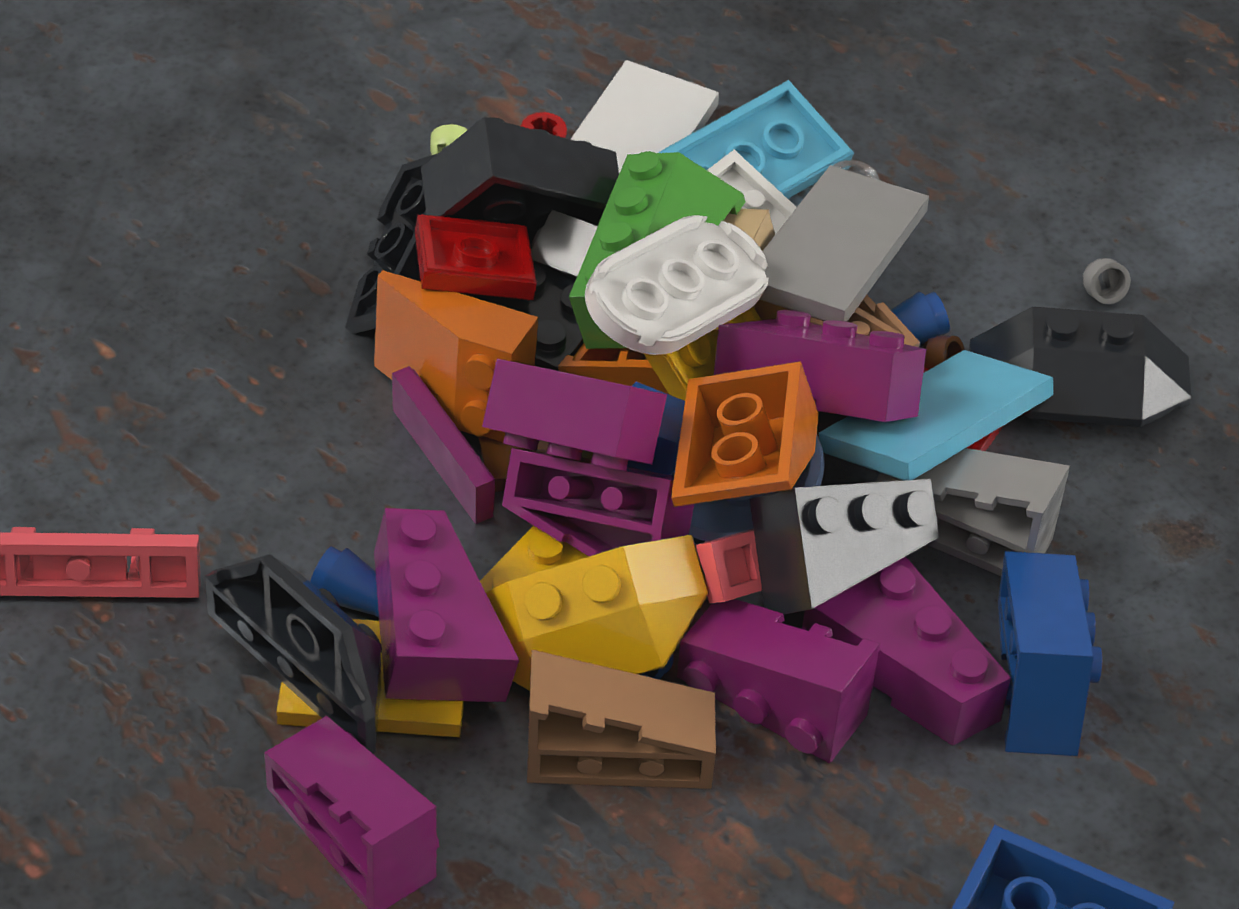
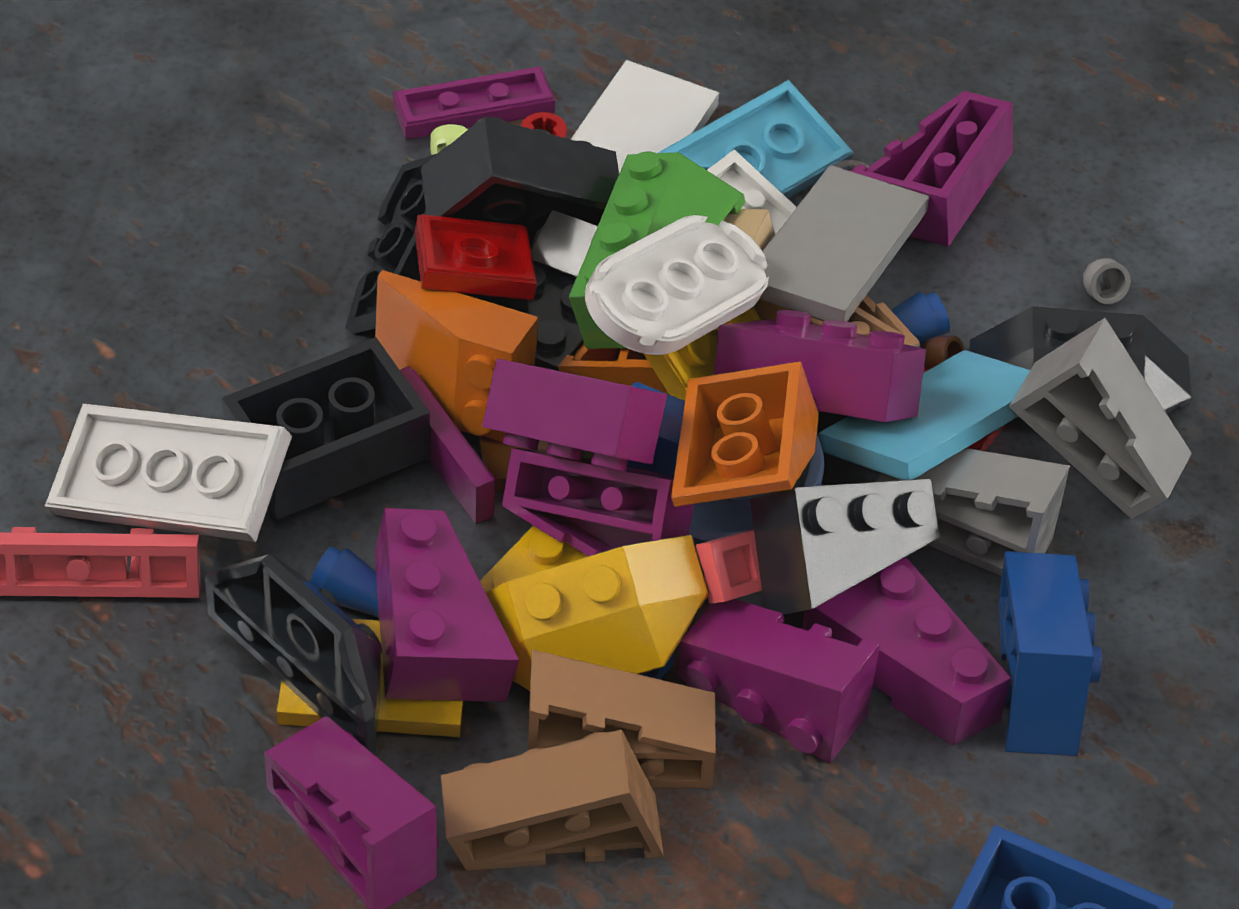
(169, 472): none -> white tile
(347, 423): none -> black brick
(466, 101): none -> magenta tile
(552, 802): none -> medium nougat wedge
(950, 161): none -> magenta wedge
(1104, 419): none -> light grey wedge

